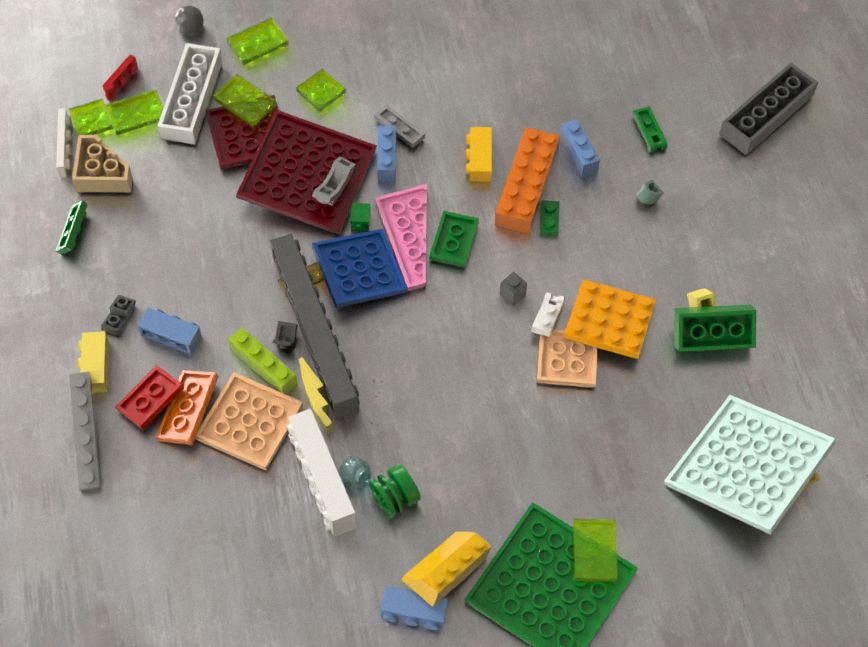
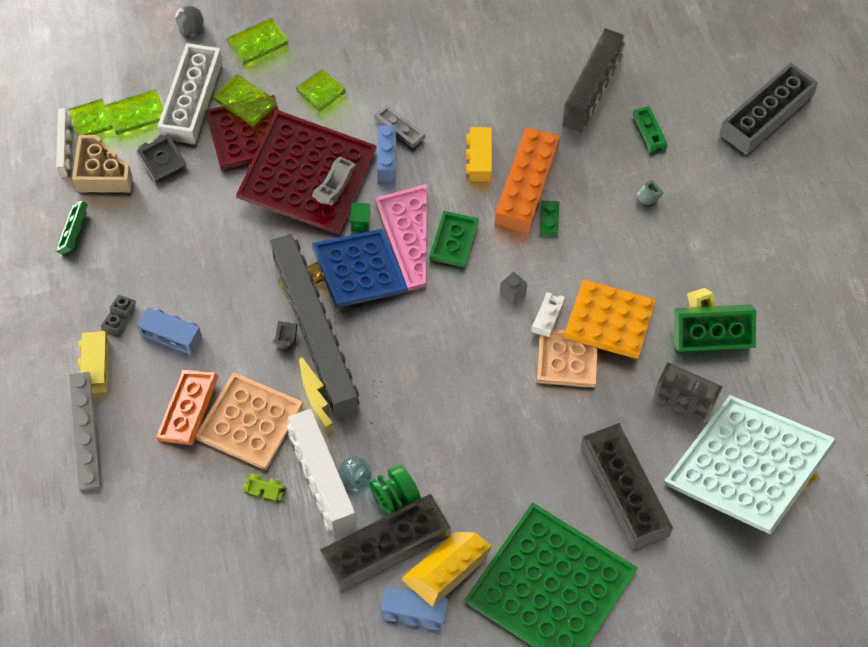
(120, 77): red plate -> none
(149, 397): red plate -> none
(160, 157): none -> dark grey plate
(256, 484): none -> lime hinge
(262, 361): lime brick -> none
(385, 543): none -> clear smoke brick
(579, 148): medium blue brick -> none
(593, 80): none -> clear smoke brick
(595, 550): clear neon green plate -> none
(626, 487): none -> clear smoke brick
(687, 392): none -> clear smoke brick

